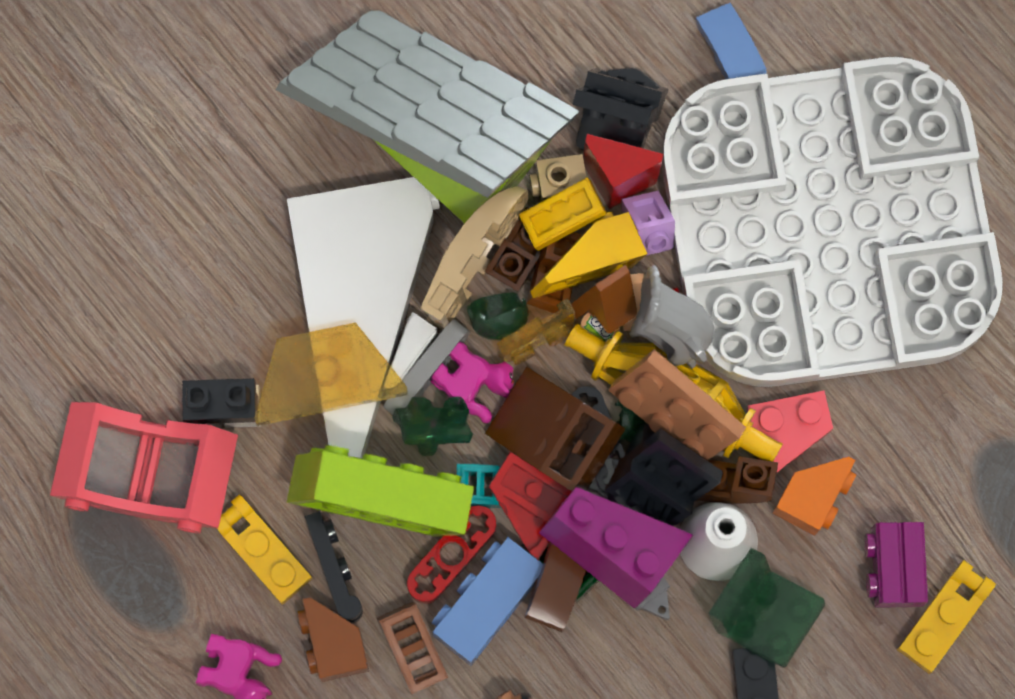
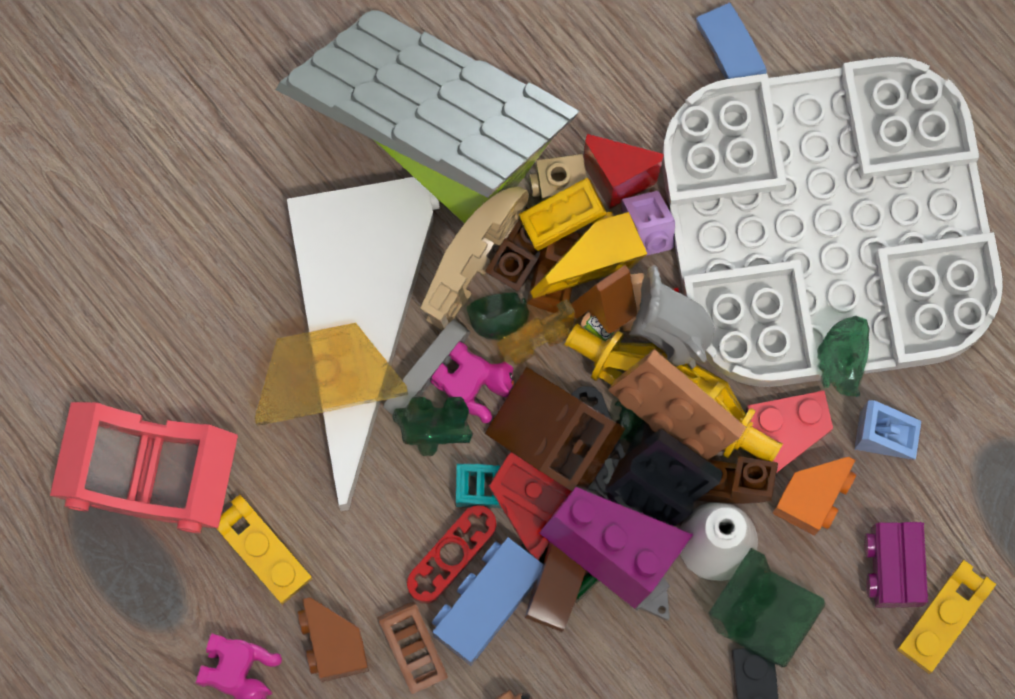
(221, 401): black hips -> none
(334, 568): black plate -> none
(379, 492): lime brick -> none
(413, 344): white slope -> none
(619, 105): black piece -> none
(845, 355): none -> clear green hat
(887, 431): none -> light blue slope

